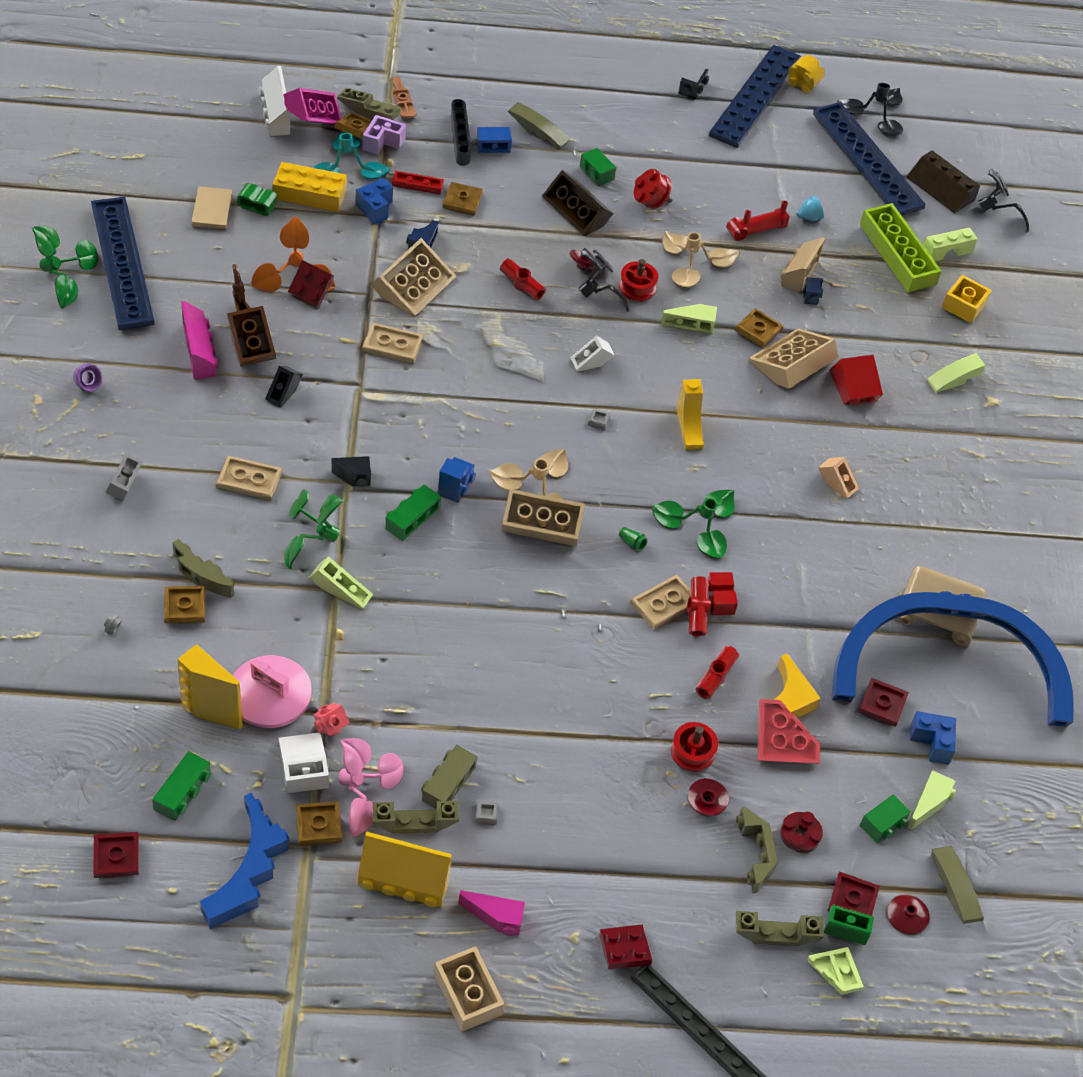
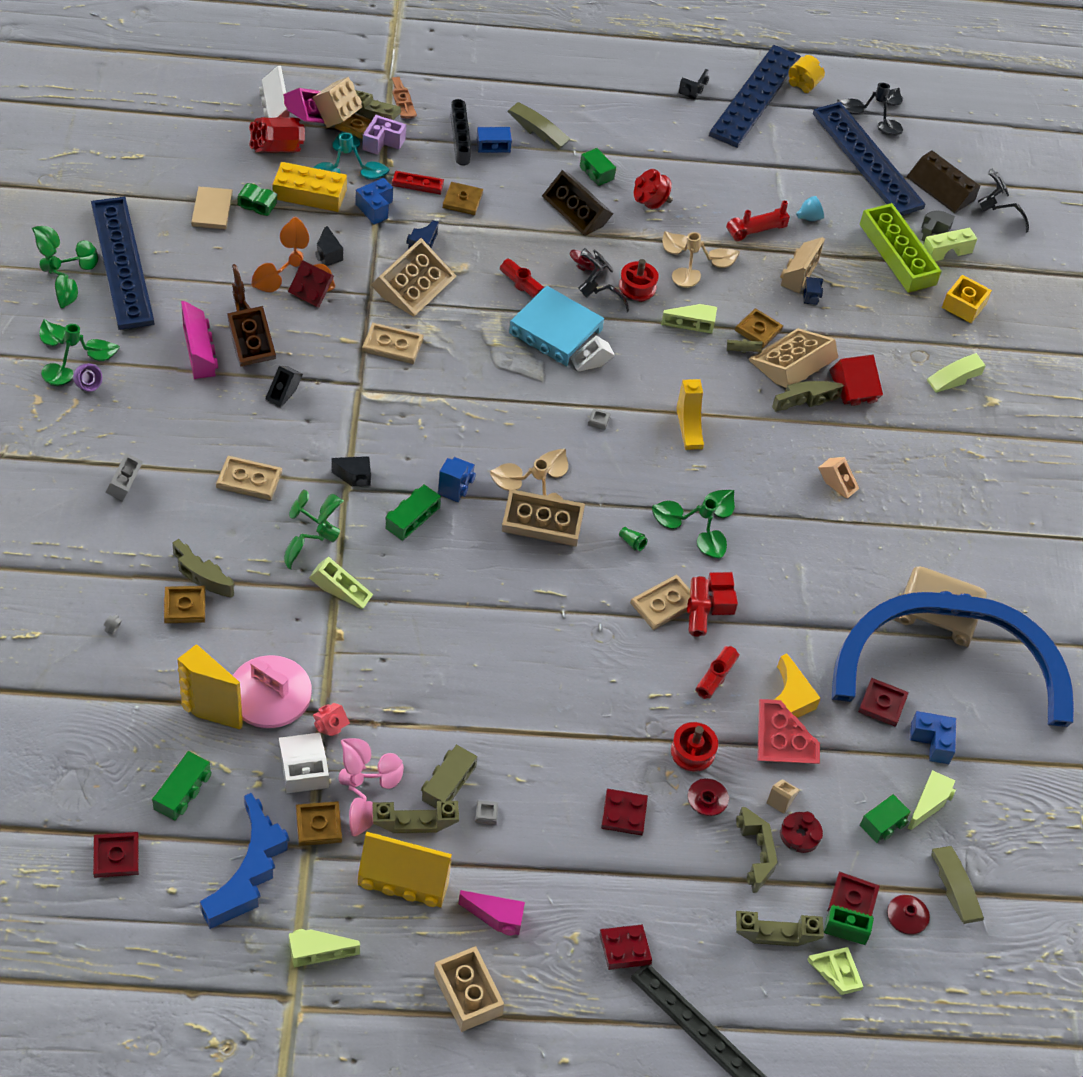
(53, 334): none -> green plant
(276, 135): none -> red brick
(315, 947): none -> yellowish green slope
(328, 248): none -> black slope
(337, 102): none -> tan brick
(555, 324): none -> medium azure panel
(624, 812): none -> dark red plate
(750, 346): none -> olive pin
(782, 795): none -> tan slope
(807, 392): none -> olive slope
(936, 222): none -> dark grey brick

